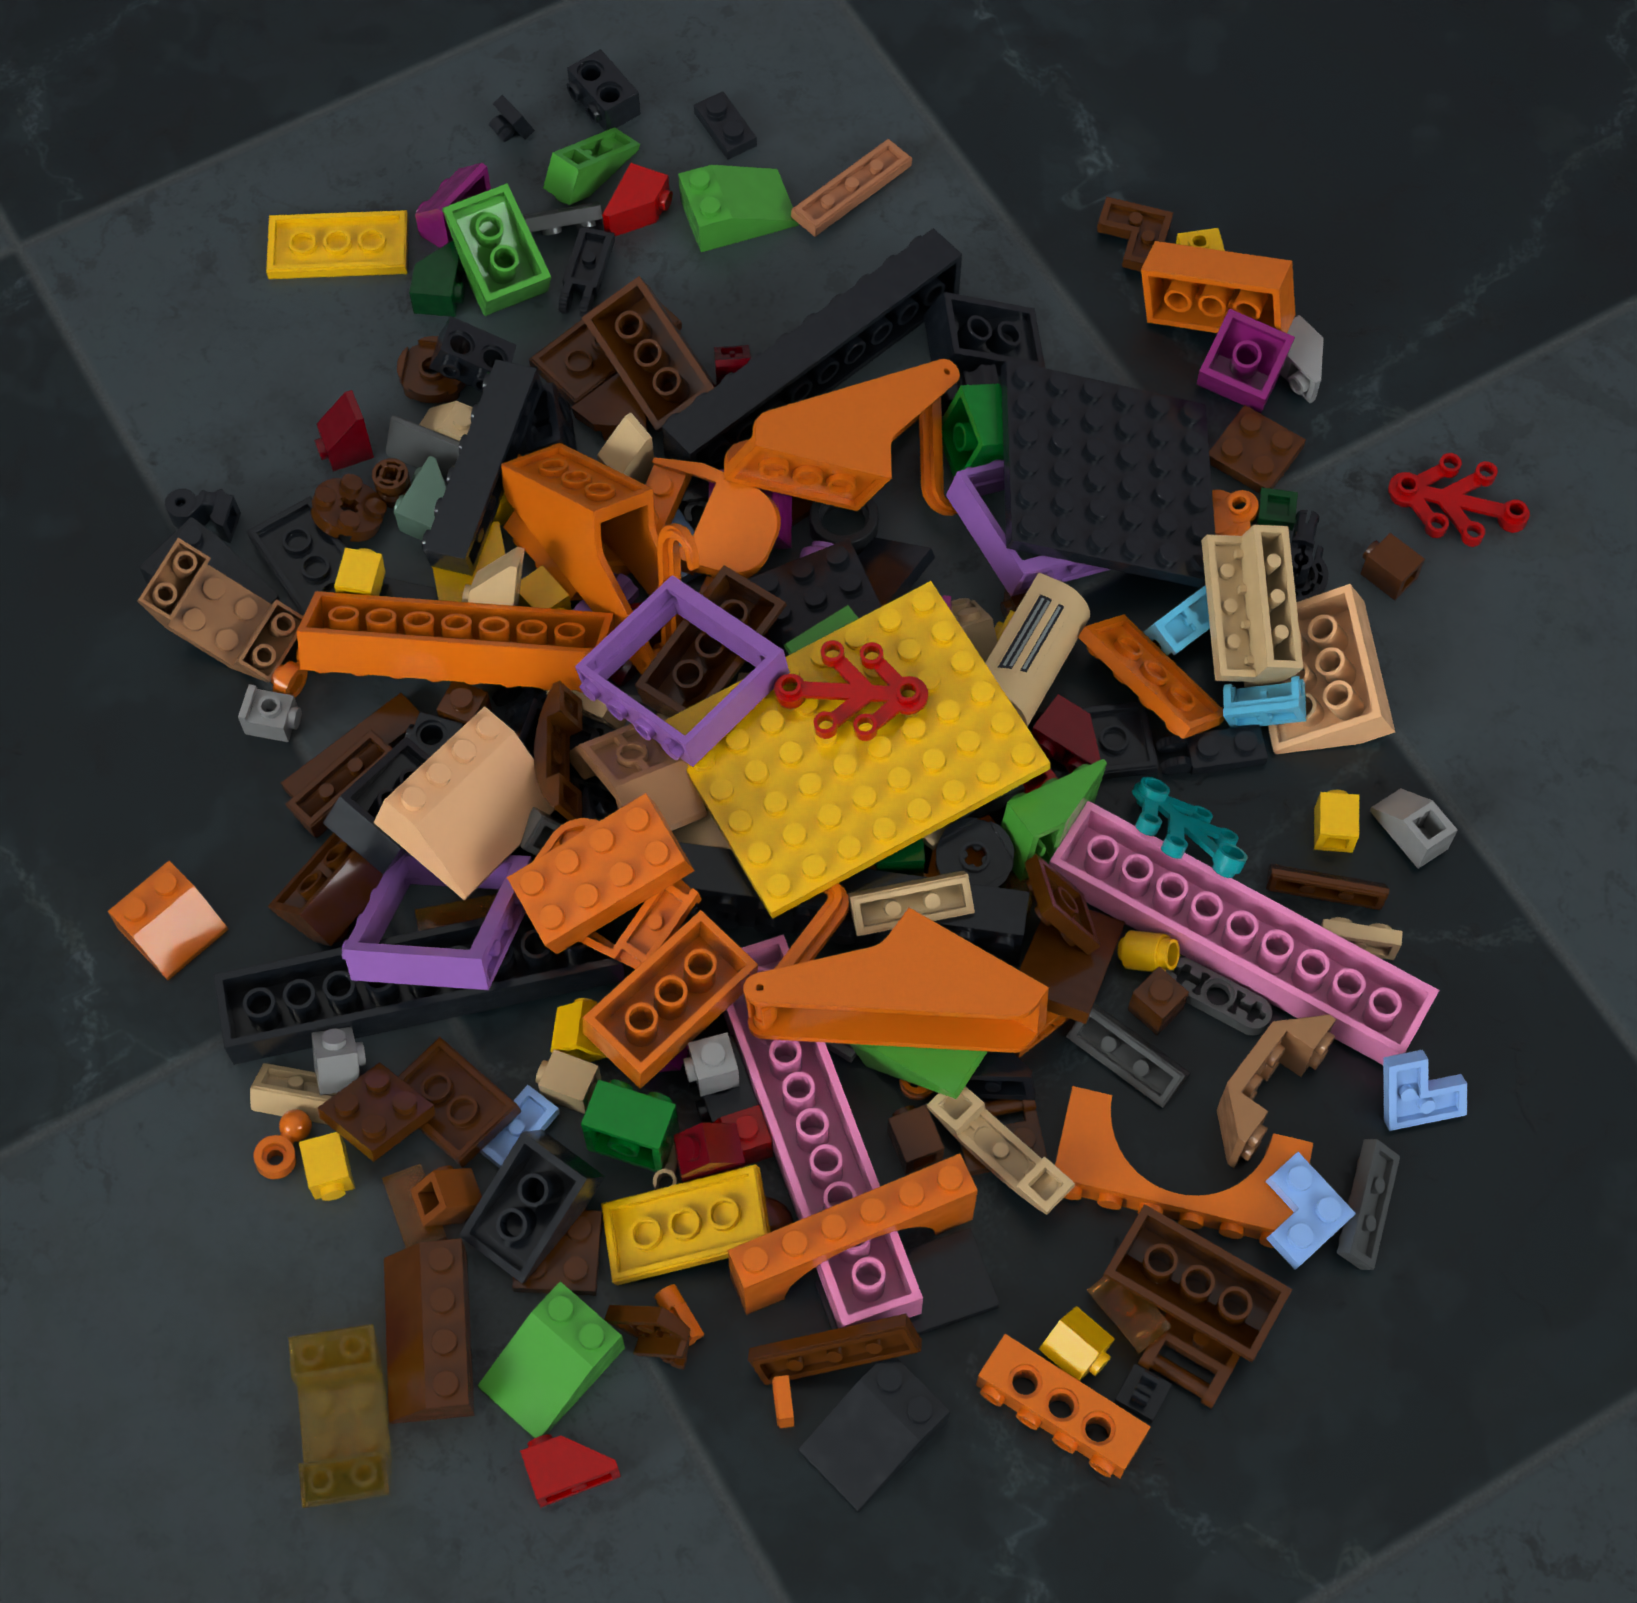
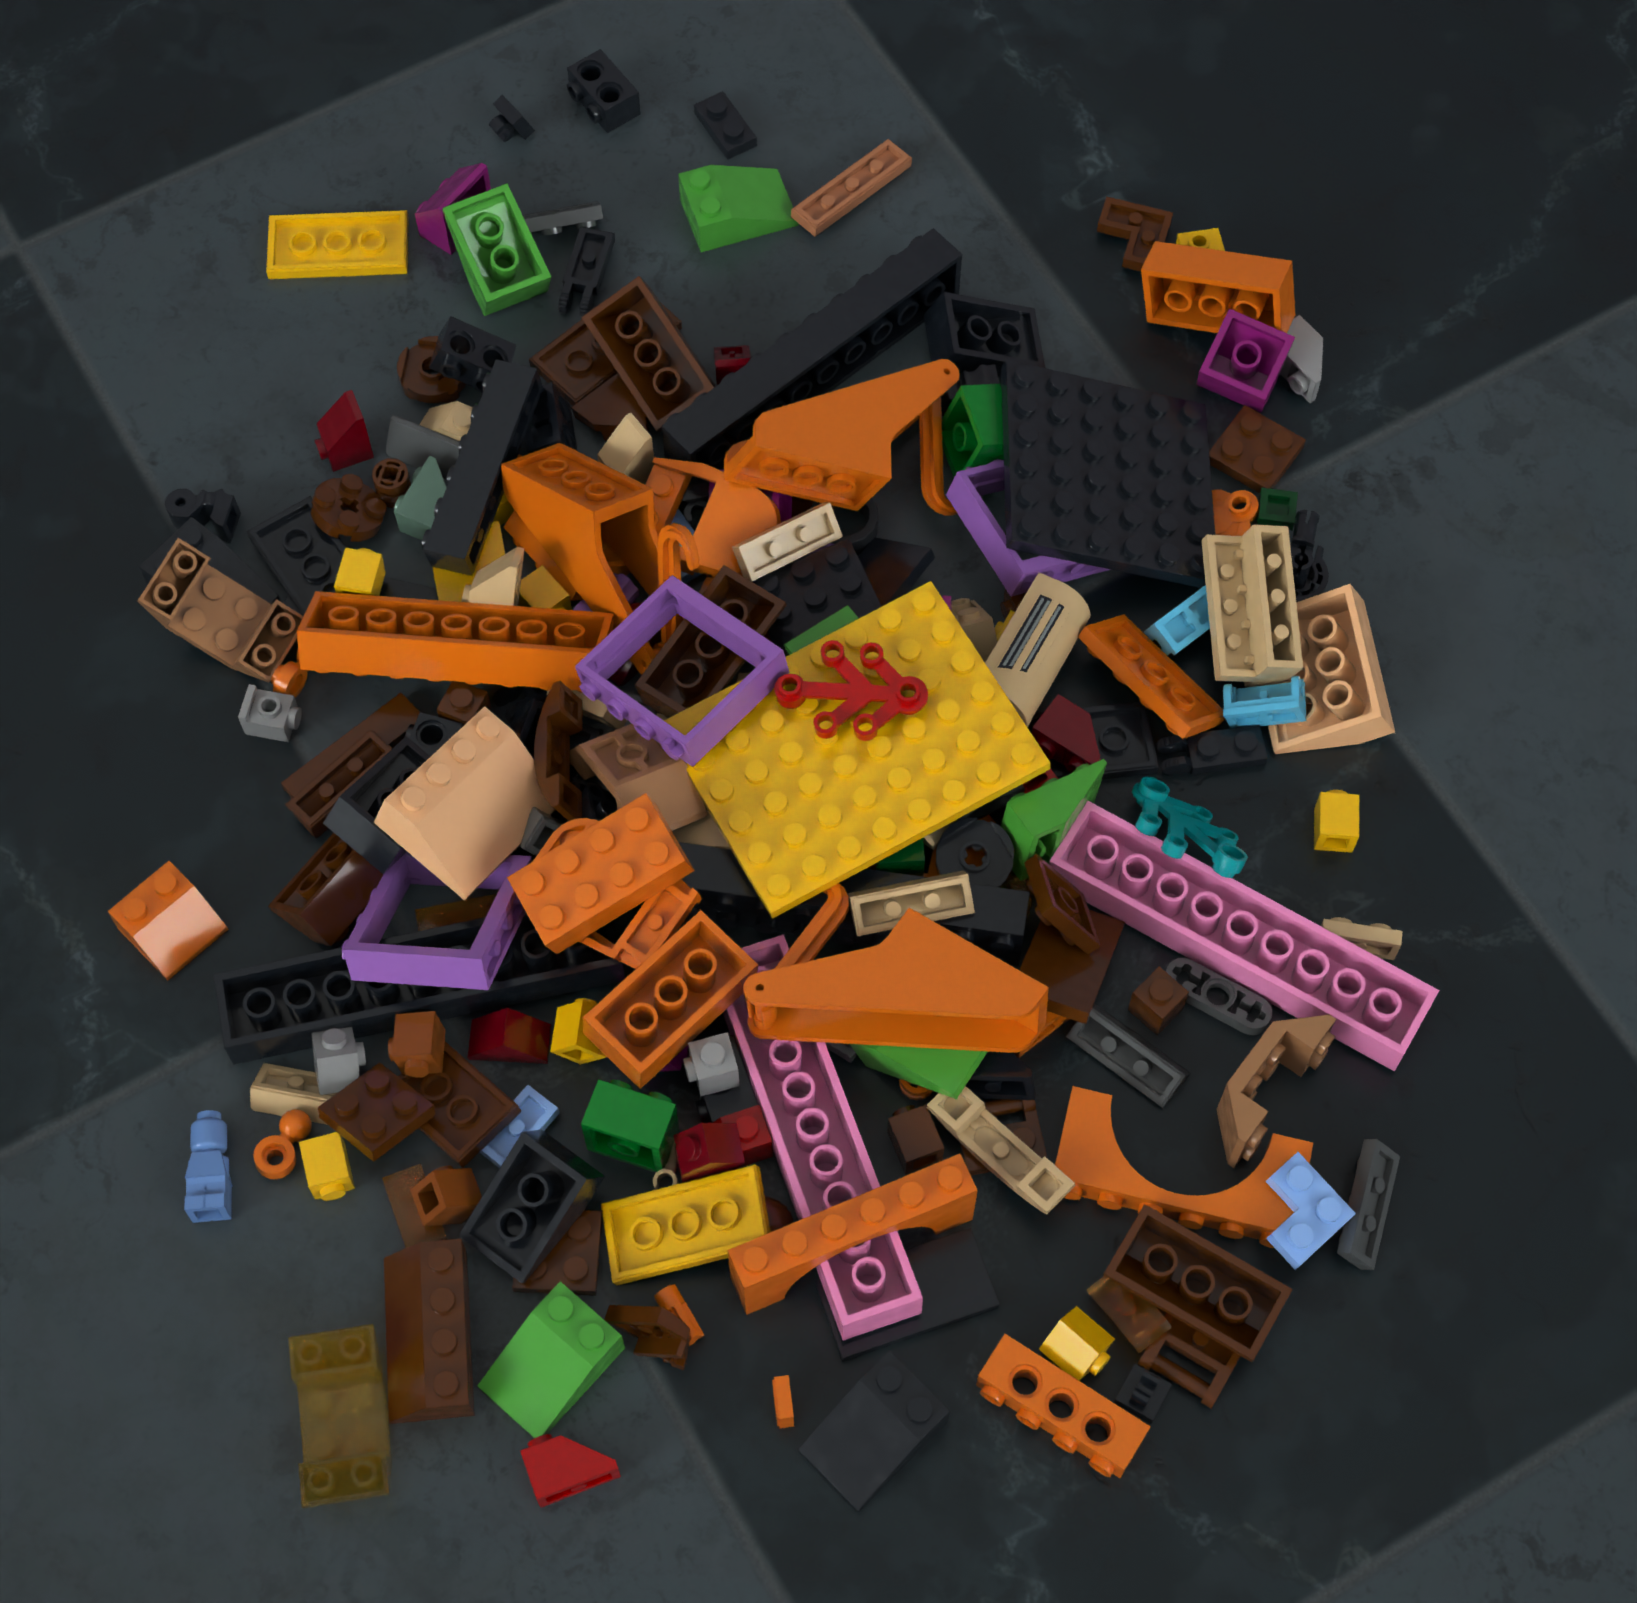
(207, 1172): none -> medium blue piece
(417, 1044): none -> dark orange brick
(438, 283): dark green slope -> none
(509, 1038): none -> dark red slope
(567, 1080): tan brick -> none
(586, 165): bright green slope -> none
(637, 200): red slope -> none
(787, 541): none -> tan plate
(836, 1349): reddish brown tile -> none
(1148, 951): yellow brick -> none
(1326, 887): reddish brown slope -> none
(1391, 565): reddish brown brick -> none
(1413, 1098): light blue plate -> none
(1415, 825): light grey slope -> none
(1454, 501): red plant -> none

